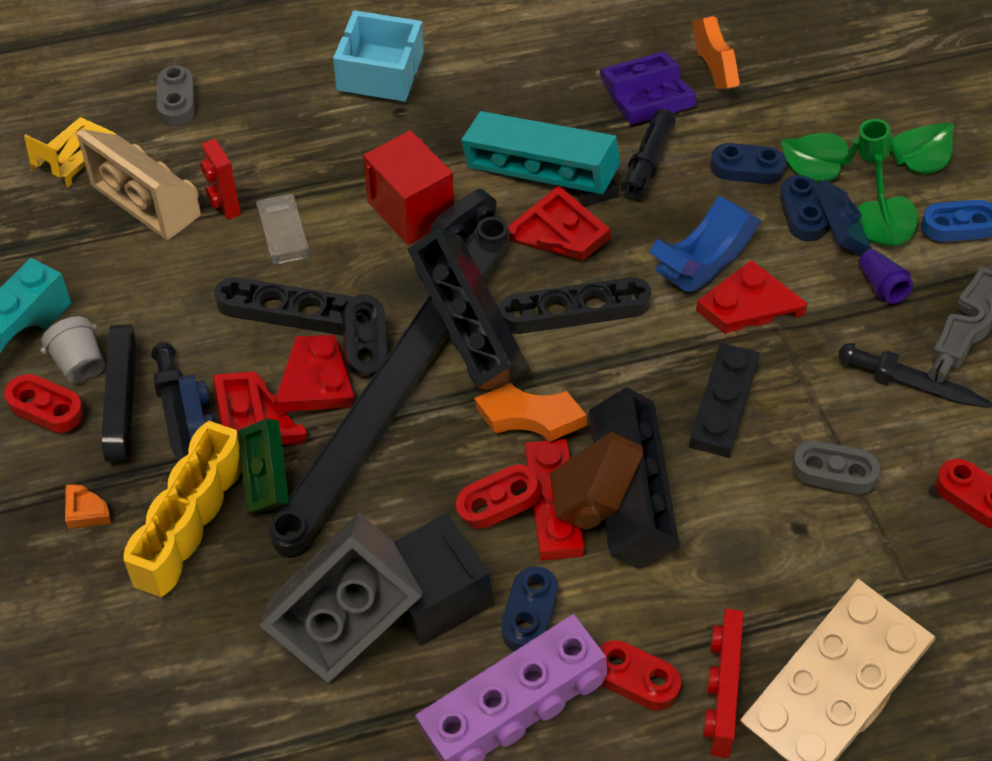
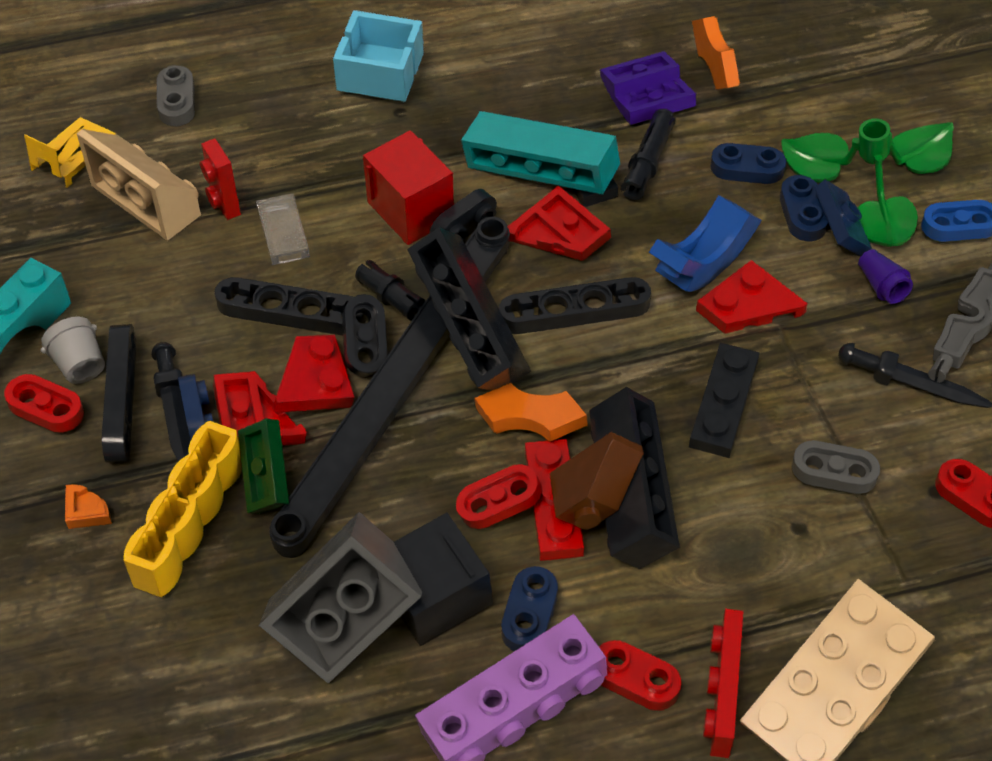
(389, 289): none -> black pin

